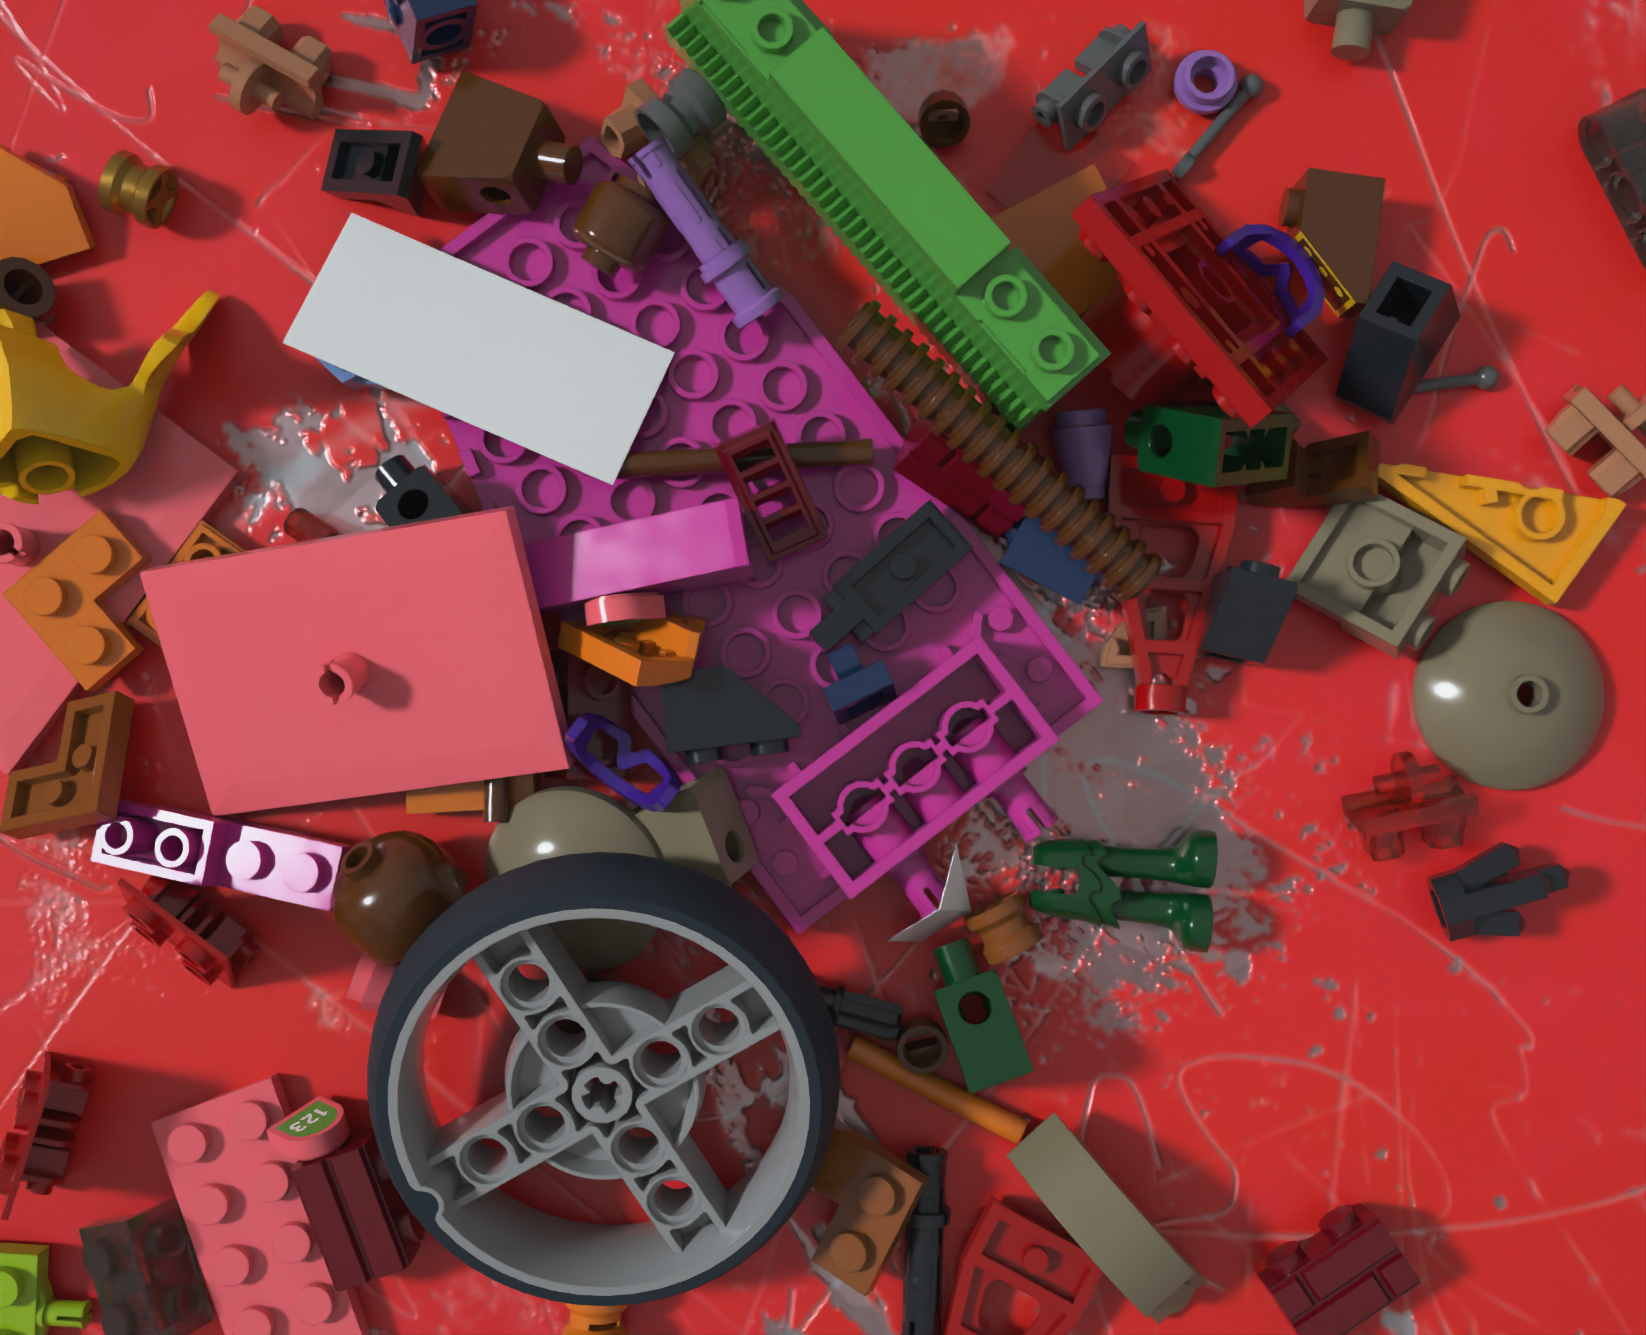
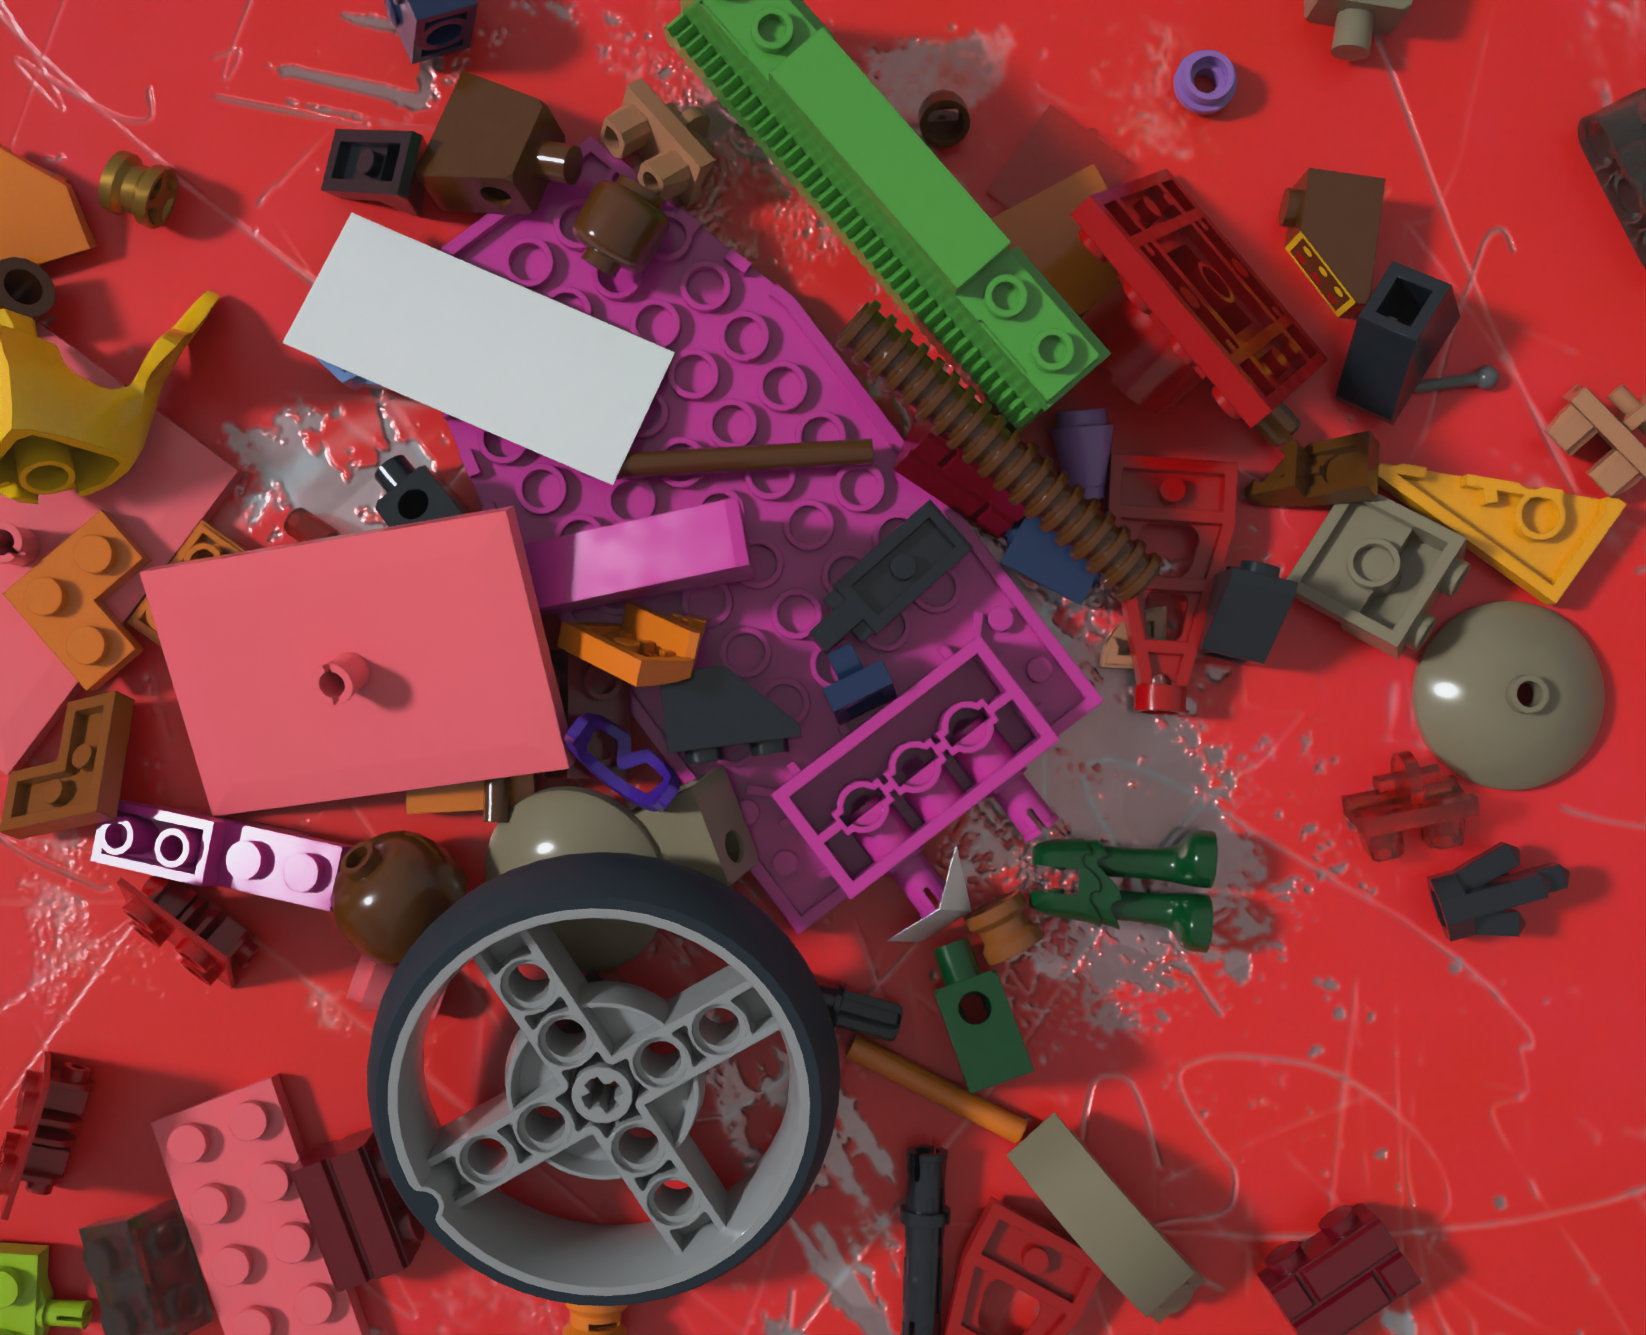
(266, 72): nougat hips -> none
(311, 1130): coral tile -> none
(624, 609): coral tile -> none
(682, 113): dark grey wheel -> none
(722, 257): medium lavender pin -> none
(752, 440): dark red slope -> none
(874, 1206): dark orange plate -> none
(923, 1054): reddish brown hinge -> none
(1113, 66): dark grey hinge -> none
(1189, 443): dark green torso -> none
(1249, 88): dark grey hinge -> none
(1249, 235): dark purple helmet -> none

